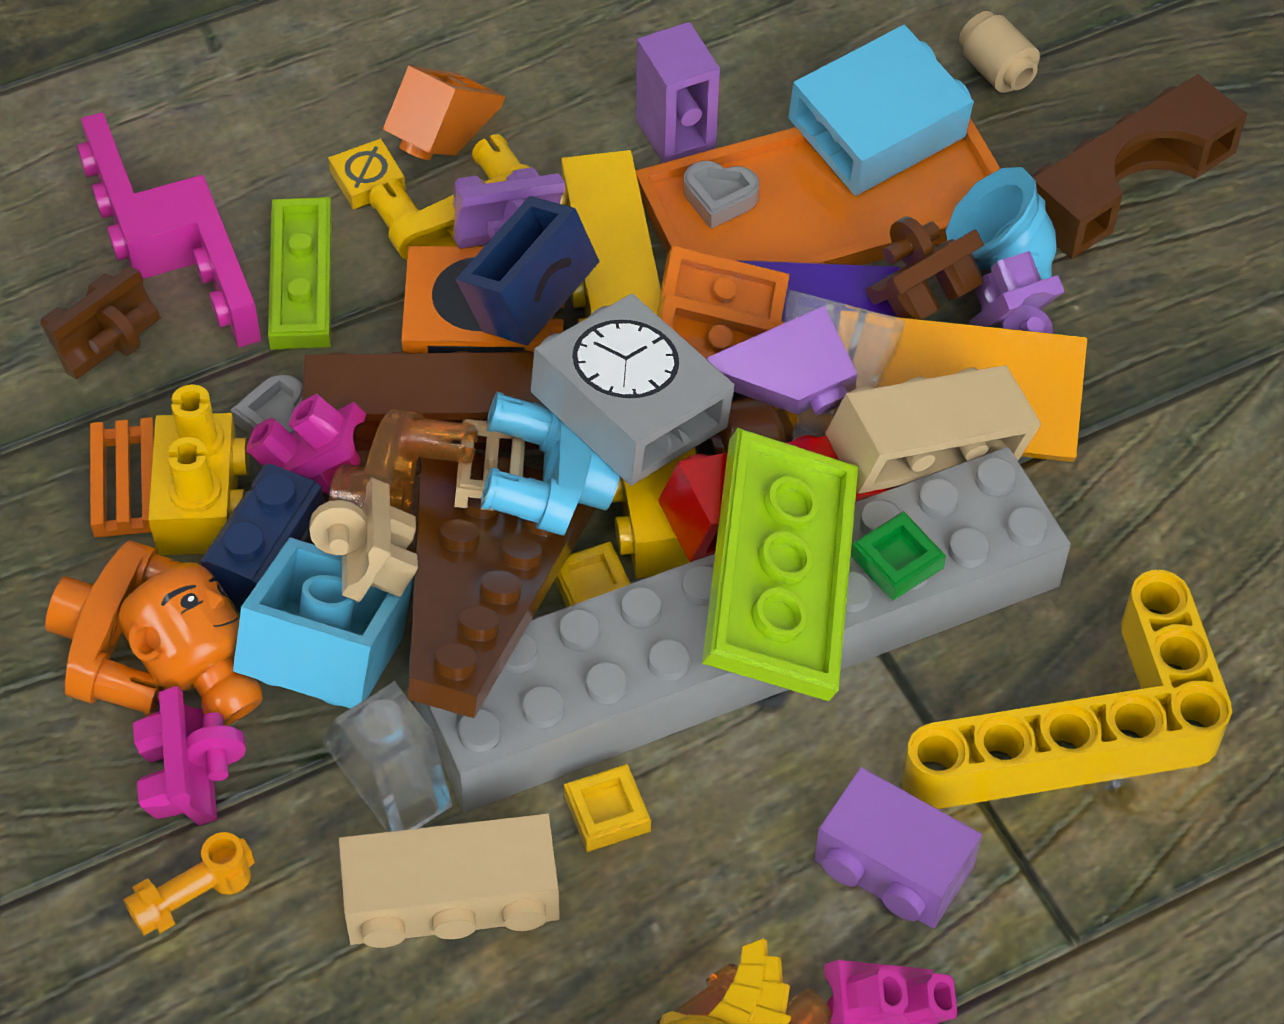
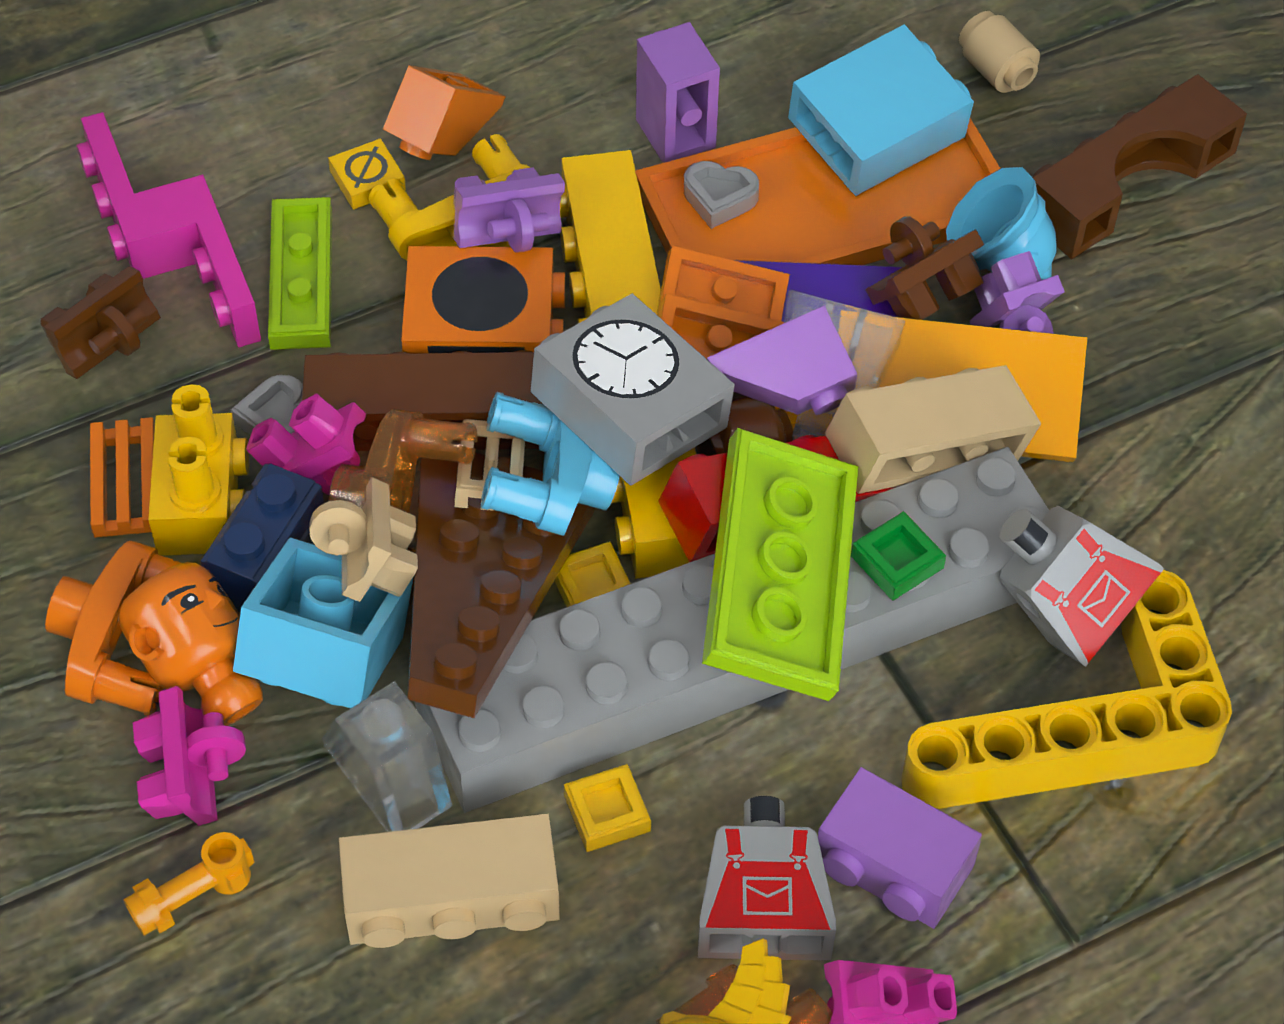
(528, 270): dark blue brick -> none
(767, 886): none -> torso
(1073, 578): none -> torso

